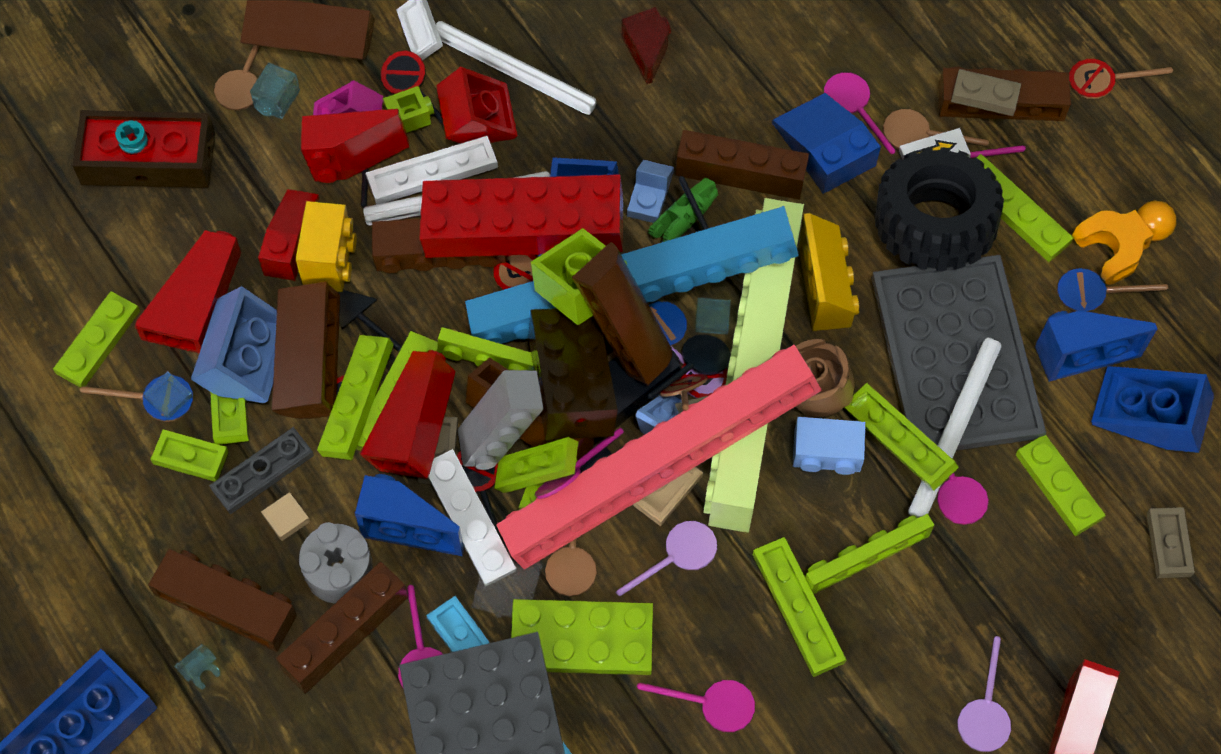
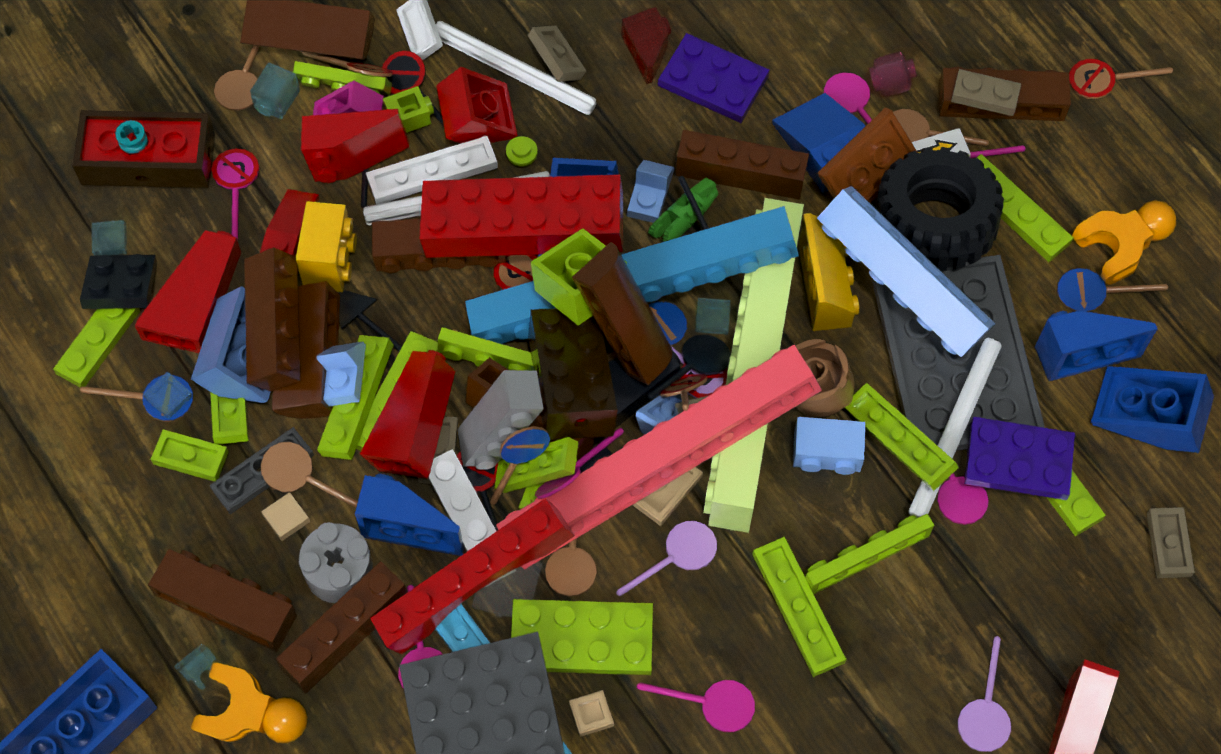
(109, 238): none -> clear light blue tile
(118, 281): none -> black plate
(234, 171): none -> piece
(251, 710): none -> light orange piece
(272, 320): none -> reddish brown brick
(289, 468): none -> medium nougat piece
(314, 75): none -> lime plate
(343, 373): none -> light blue slope
(357, 67): none -> medium nougat piece
(428, 604): none -> red arch
(520, 448): none -> blue piece
(521, 151): none -> lime plate
(557, 53): none -> dark tan plate
(591, 713): none -> tan tile
(713, 78): none -> dark purple plate
(867, 157): none -> dark orange tile
(892, 74): none -> clear pink head
(905, 271): none -> light blue brick
(1020, 458): none -> dark purple plate

